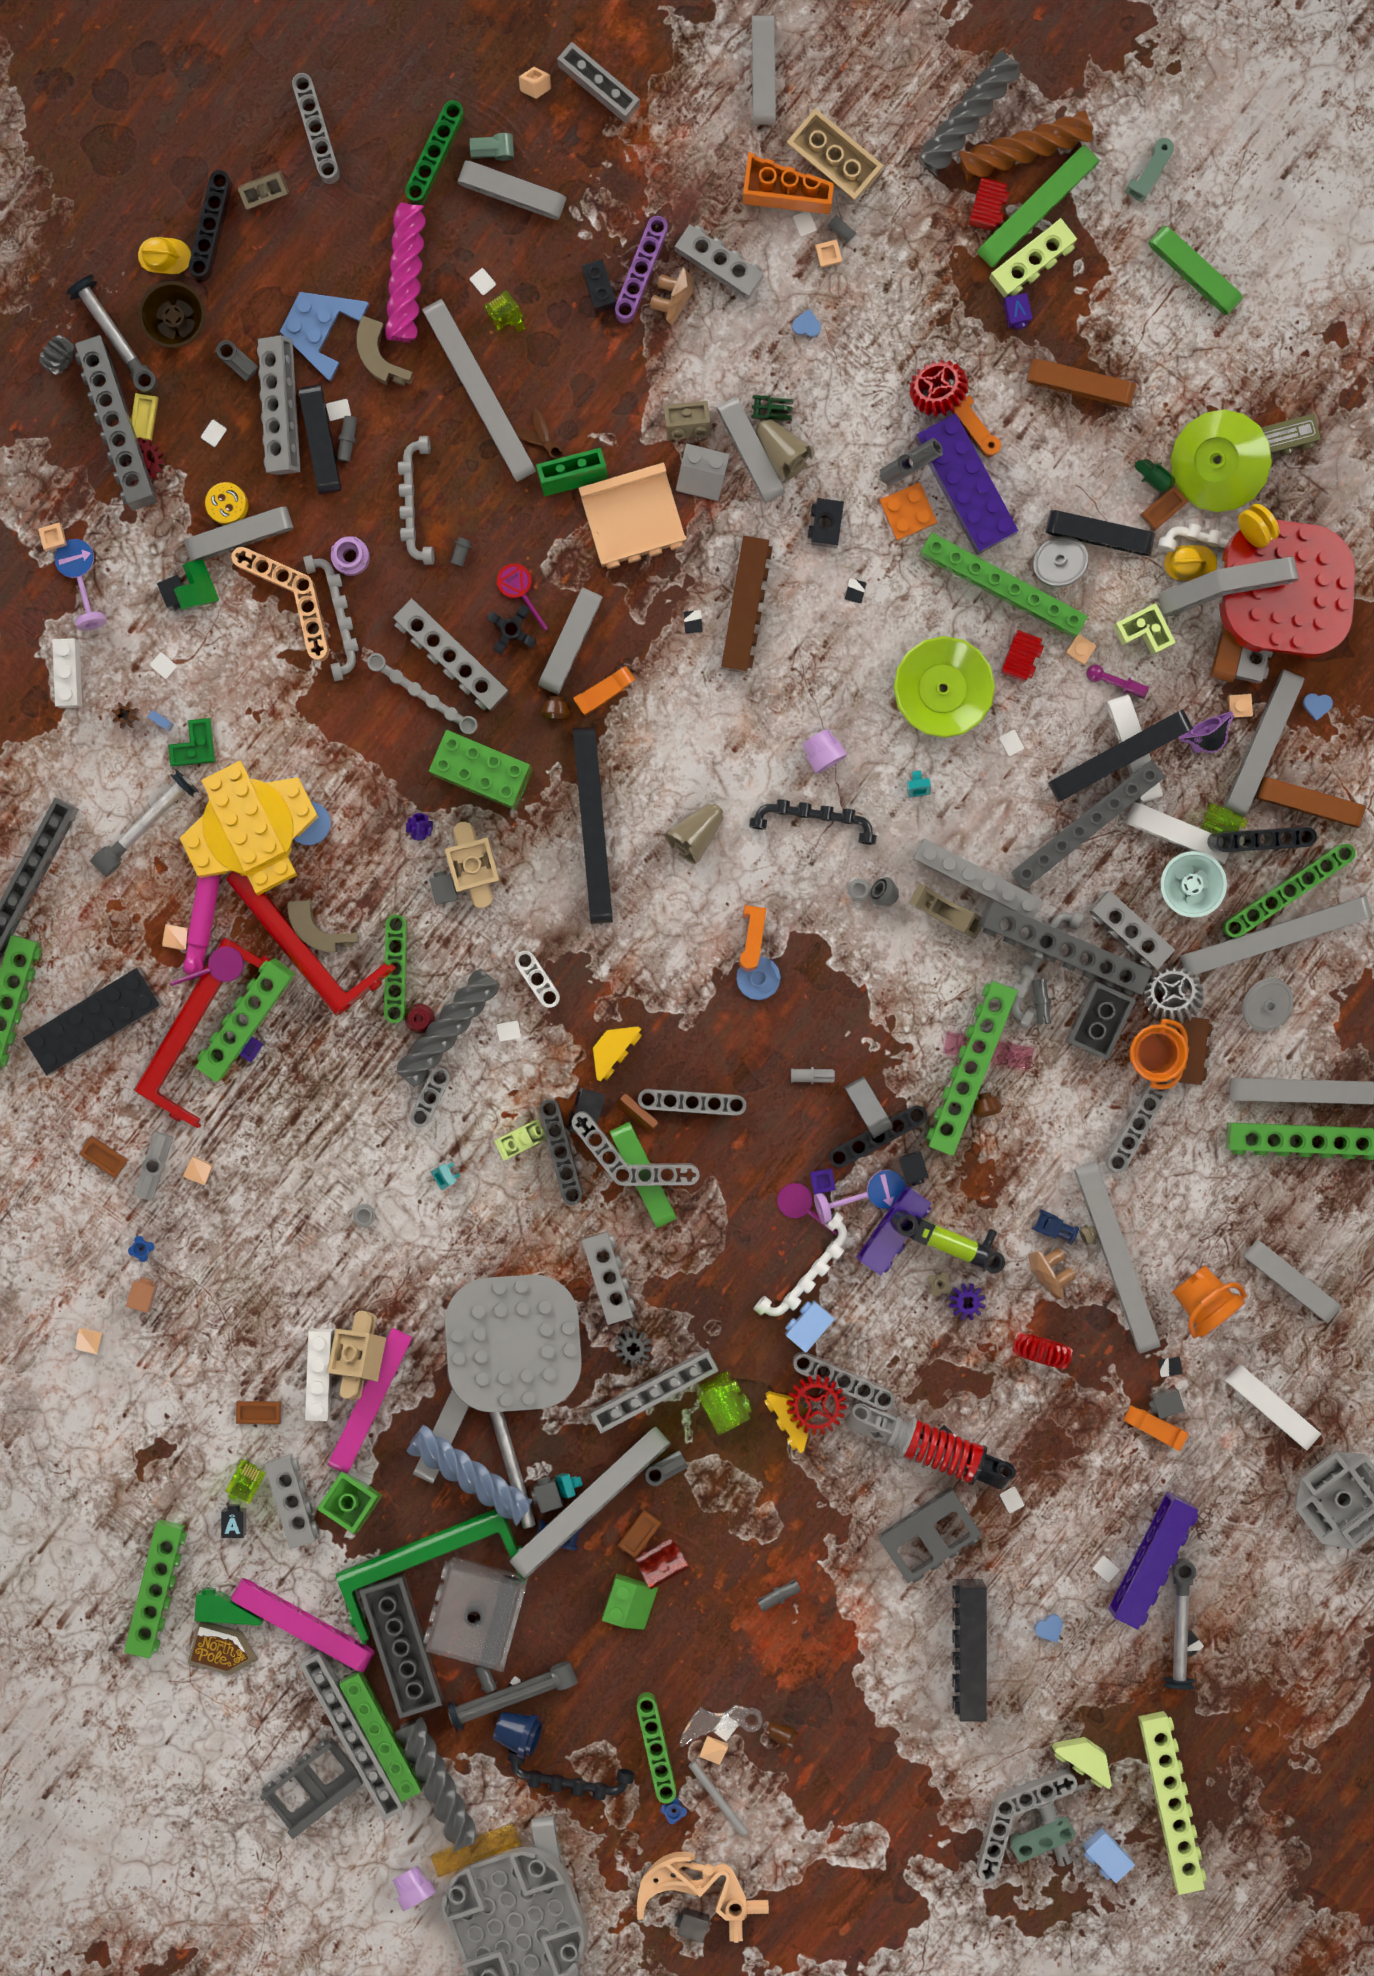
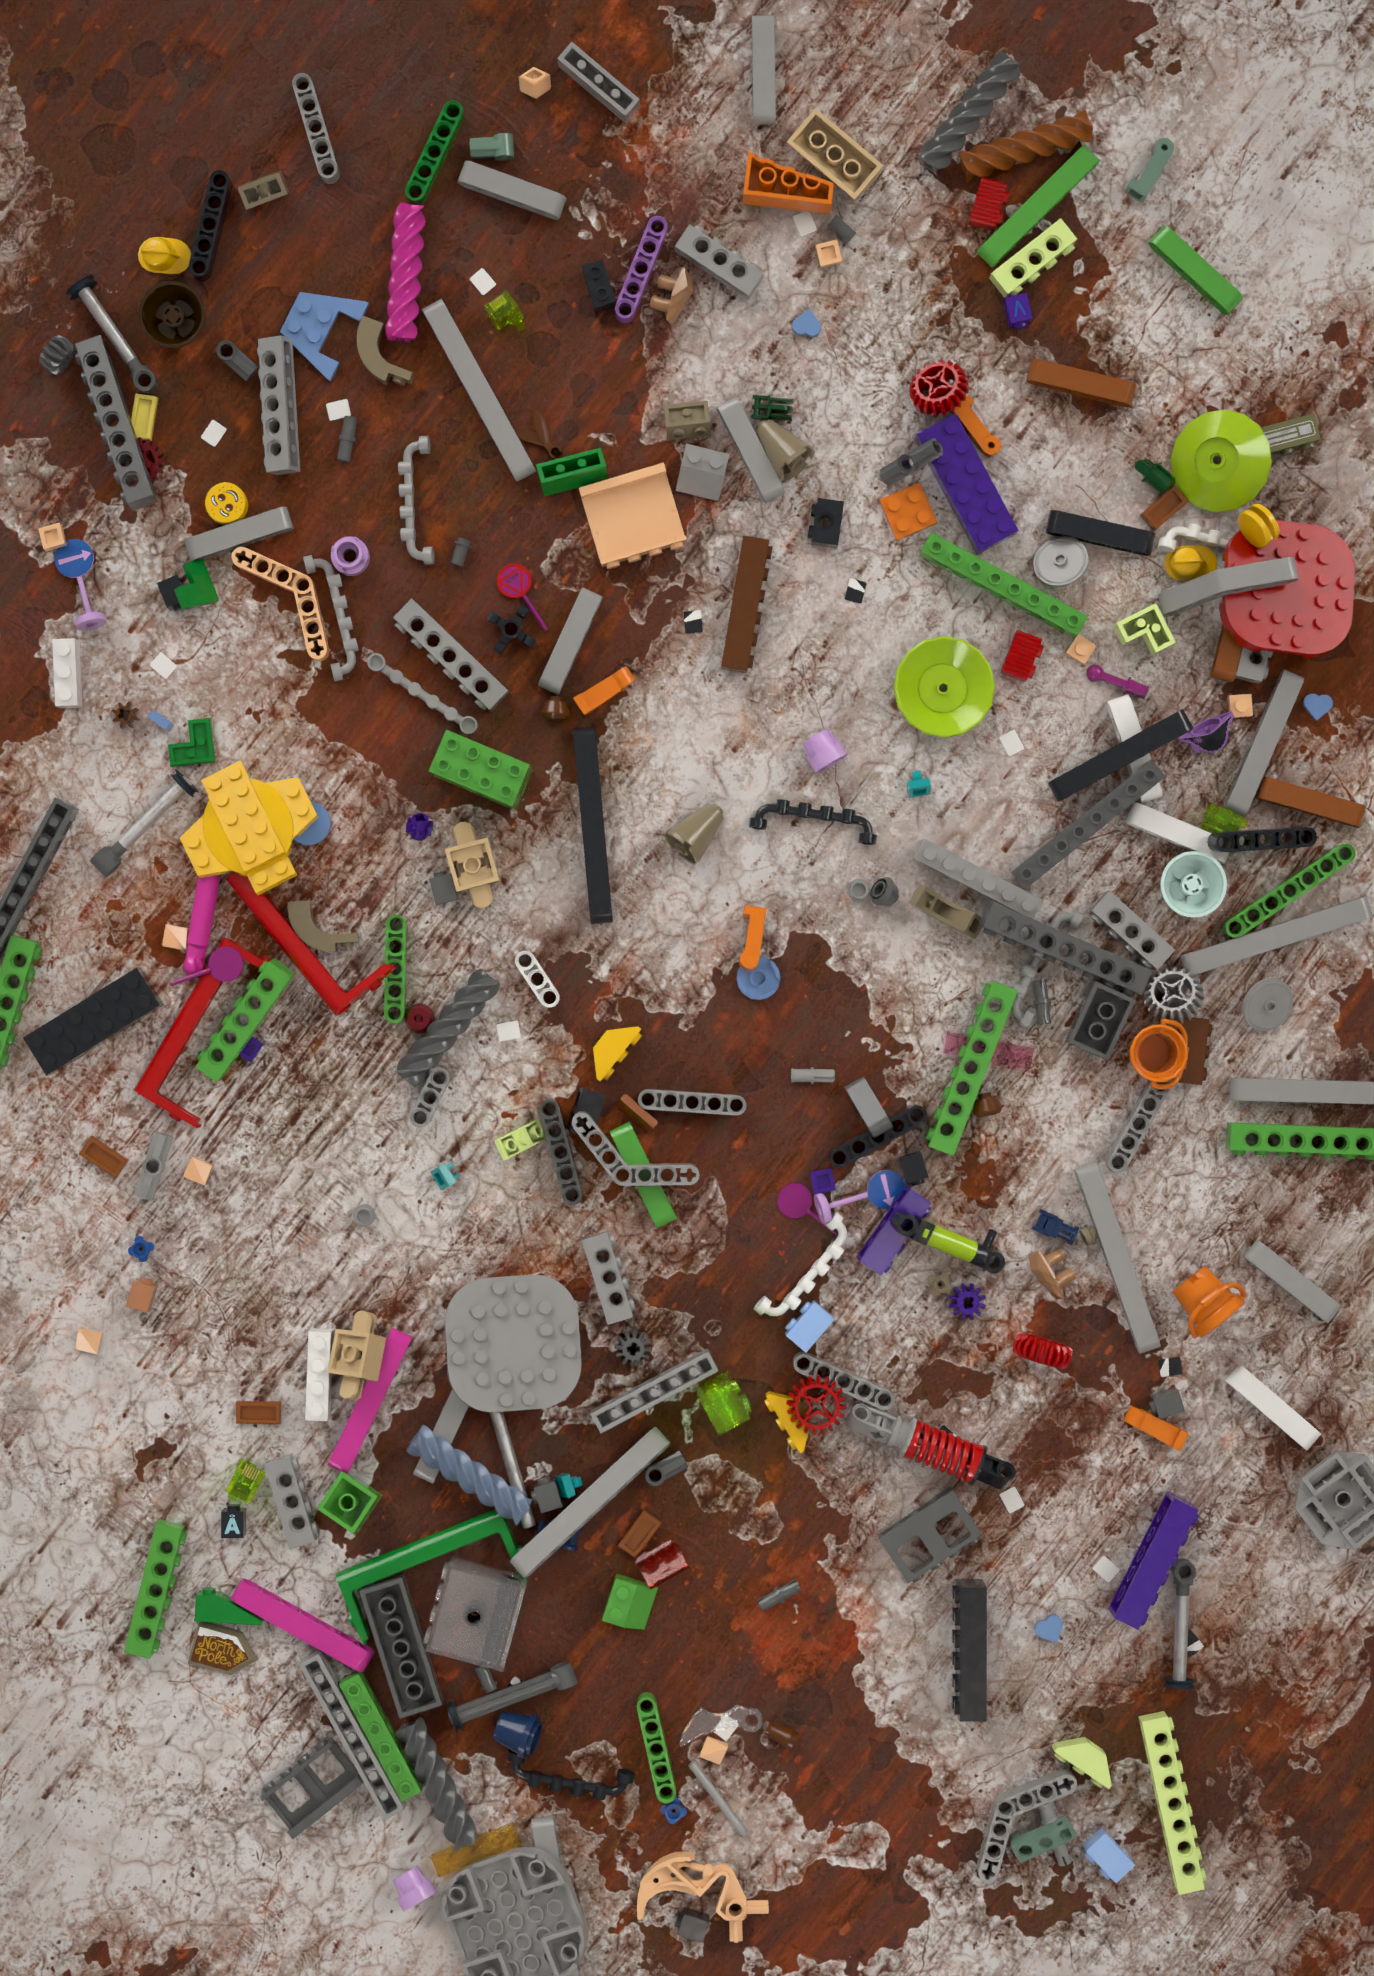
(320, 439): black beam -> none

